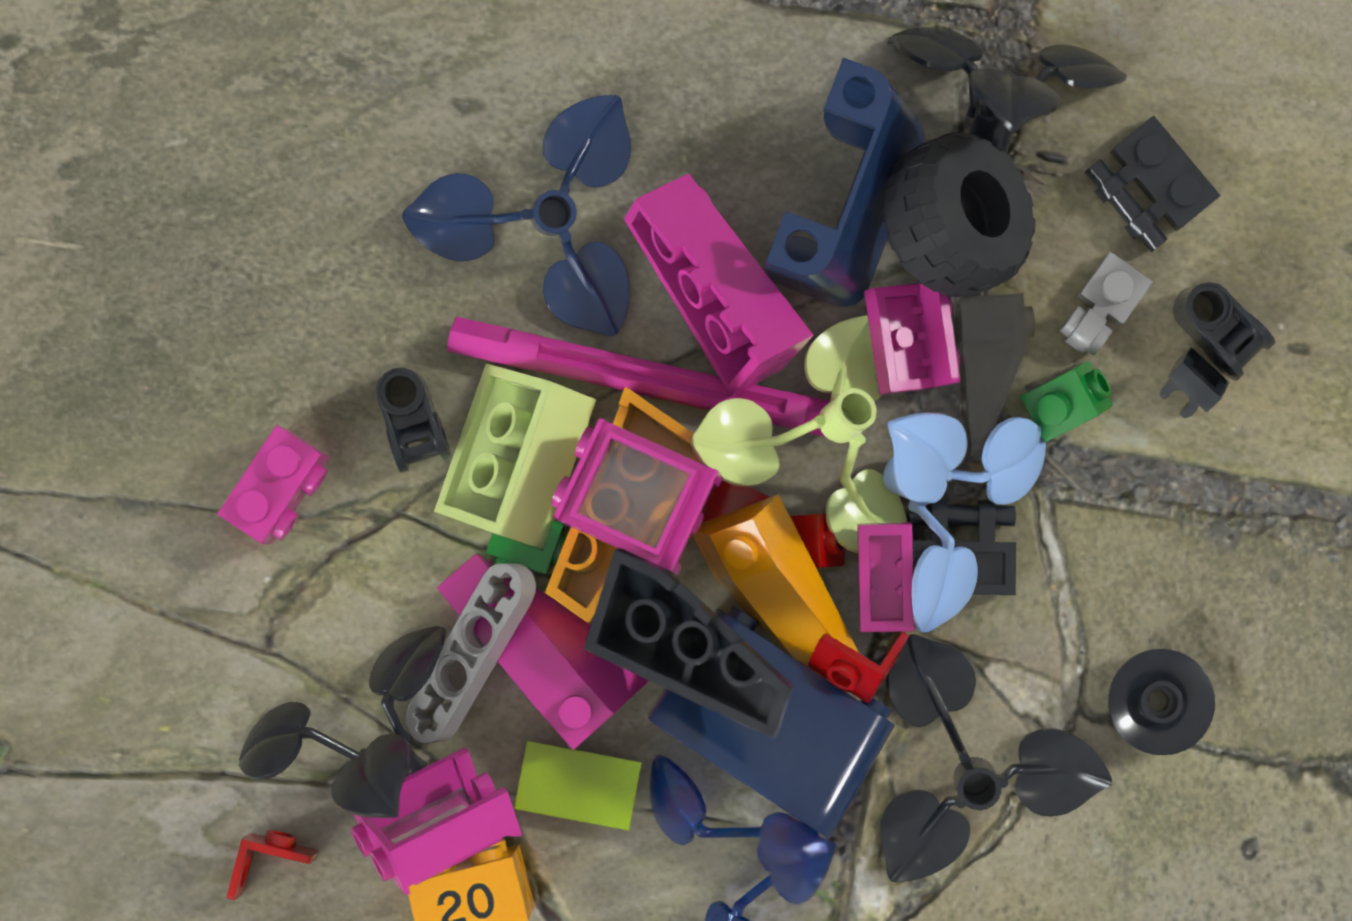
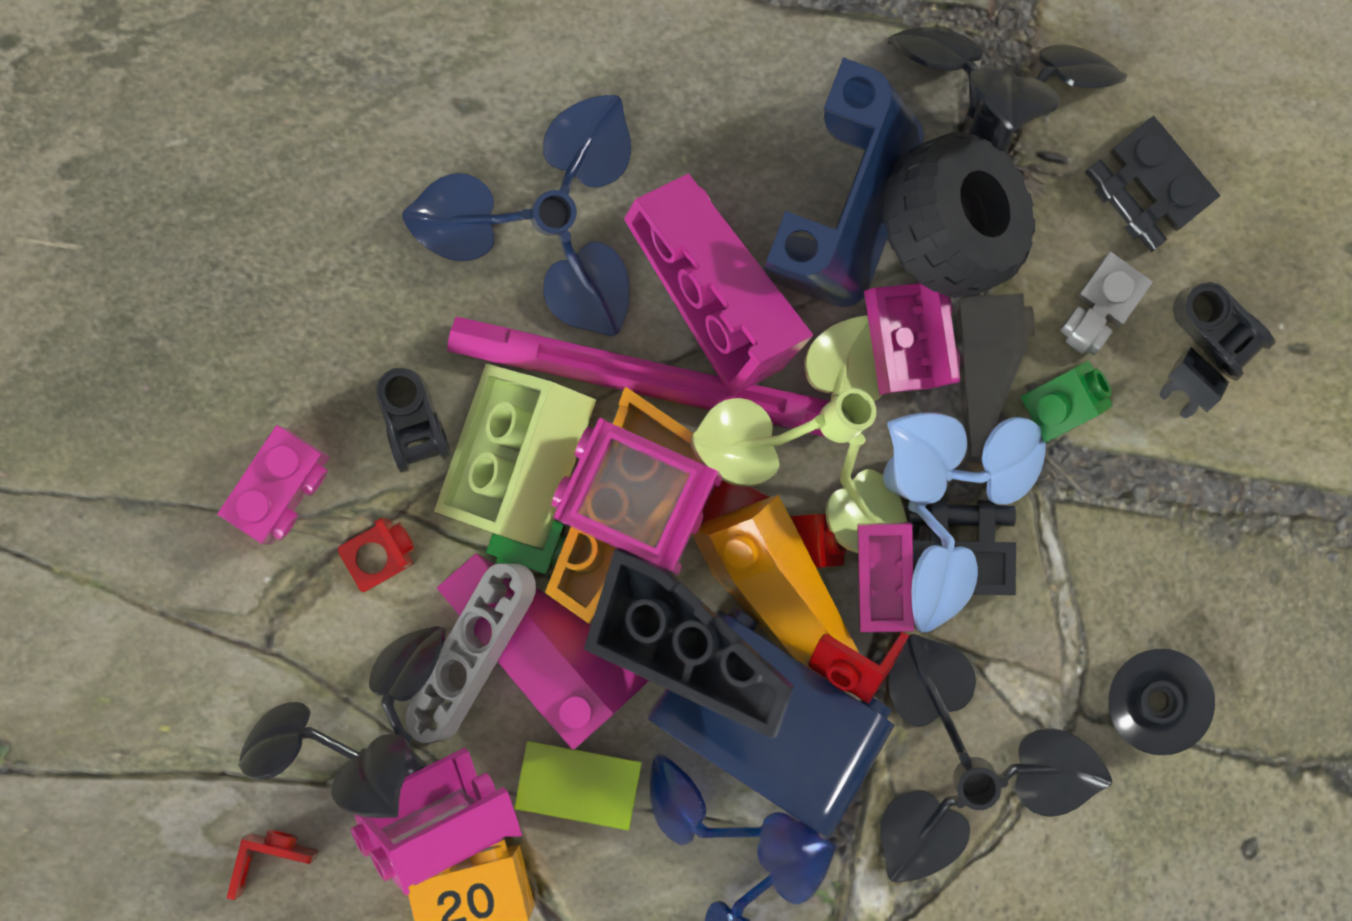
(394, 541): none -> red bracket

